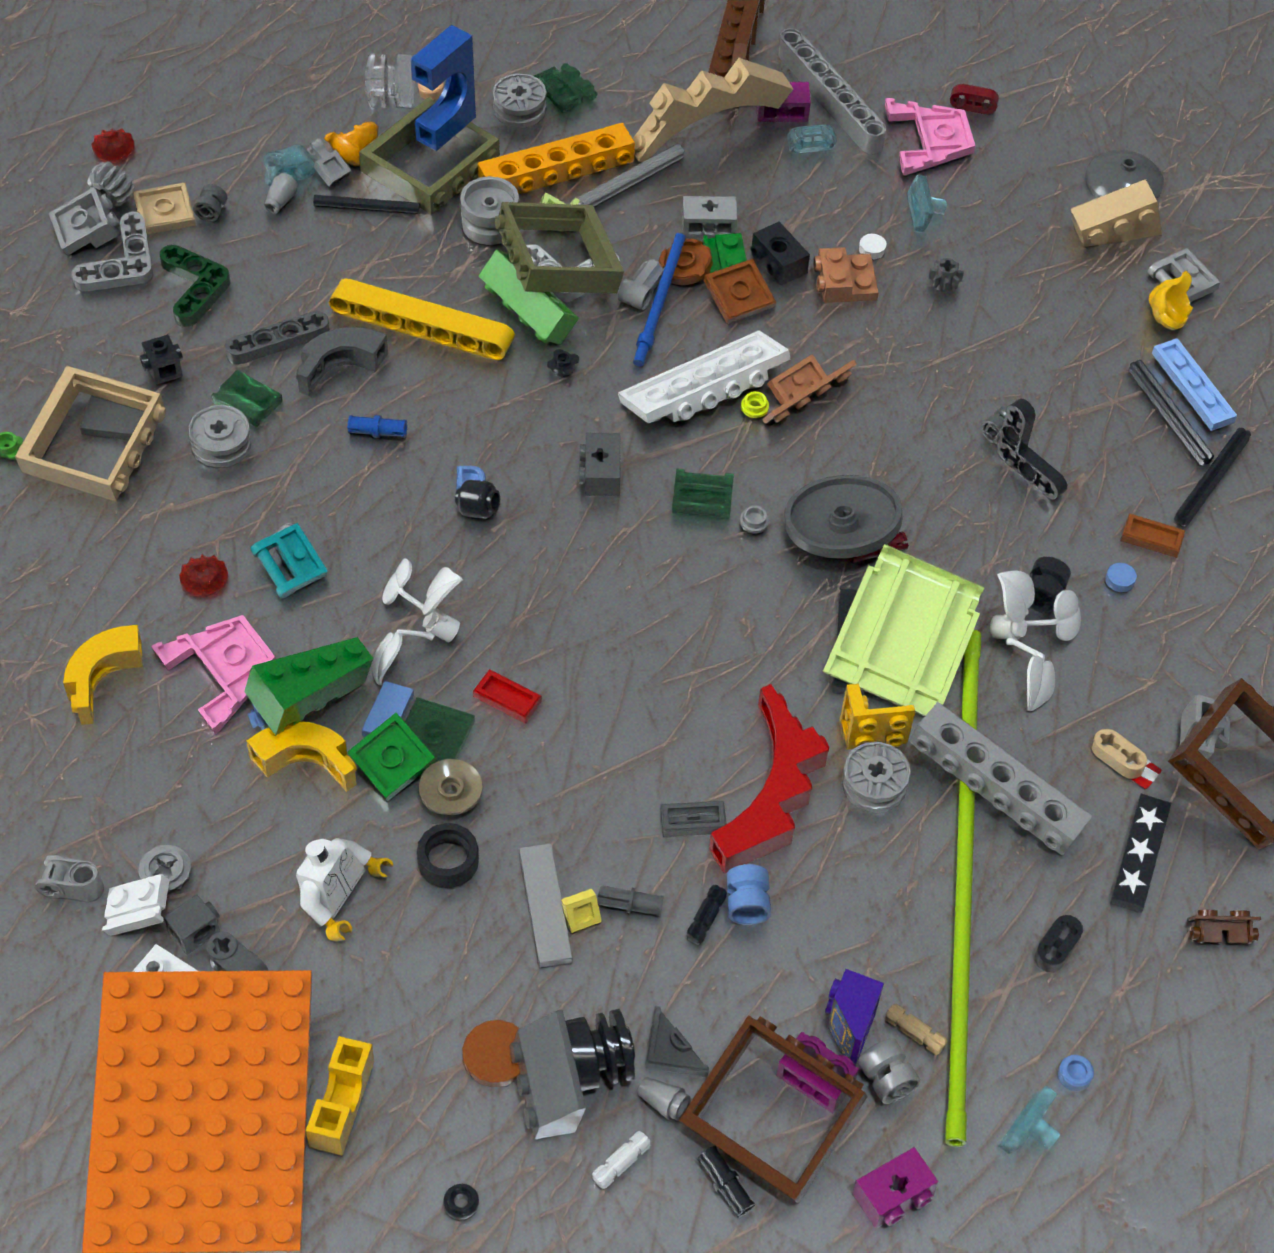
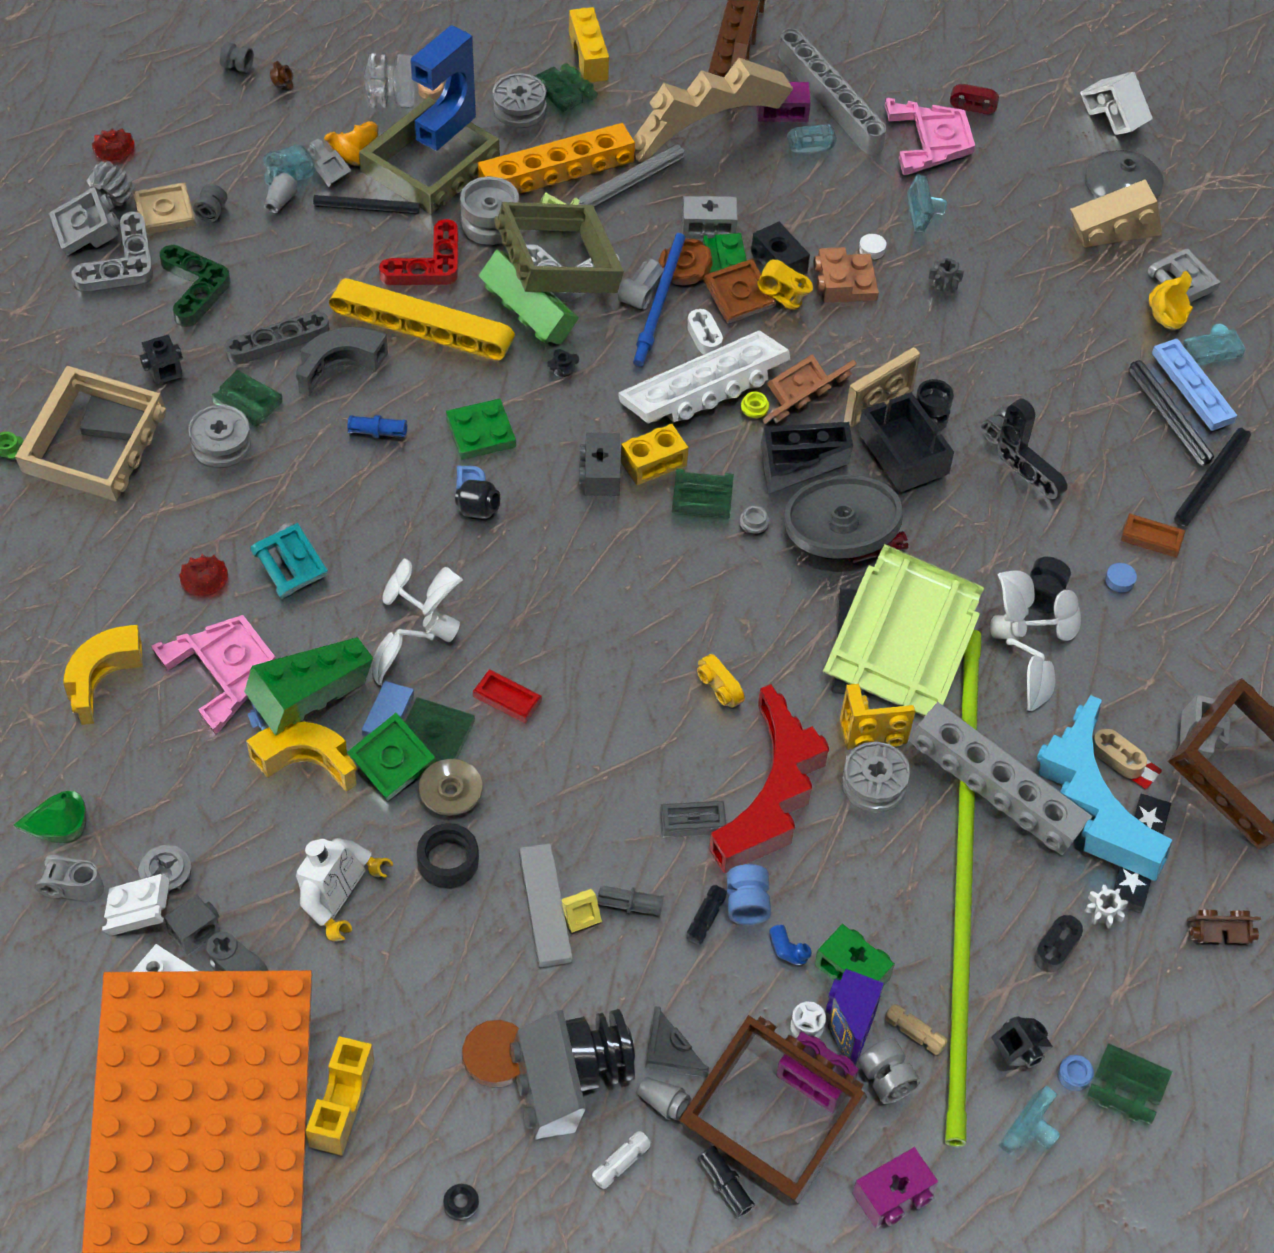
(56, 819): none -> green piece
(236, 57): none -> dark grey wheel
(281, 75): none -> reddish brown plate
(433, 266): none -> red beam
(481, 429): none -> green plate
(588, 39): none -> yellow arch
(654, 454): none -> yellow brick
(700, 333): none -> white beam
(721, 680): none -> yellow plate
(782, 283): none -> yellow piece
(786, 950): none -> blue arm
(803, 452): none -> black wedge
(809, 1014): none -> white wheel
(850, 951): none -> green brick
(882, 384): none -> tan tile
(905, 442): none -> black piece
(936, 400): none -> black wheel
(1022, 1041): none -> black brick
(1109, 914): none -> white gear
(1112, 829): none -> medium azure arch
(1121, 101): none -> white brick
(1133, 1075): none -> clear green plate
(1216, 346): none -> clear light blue tile

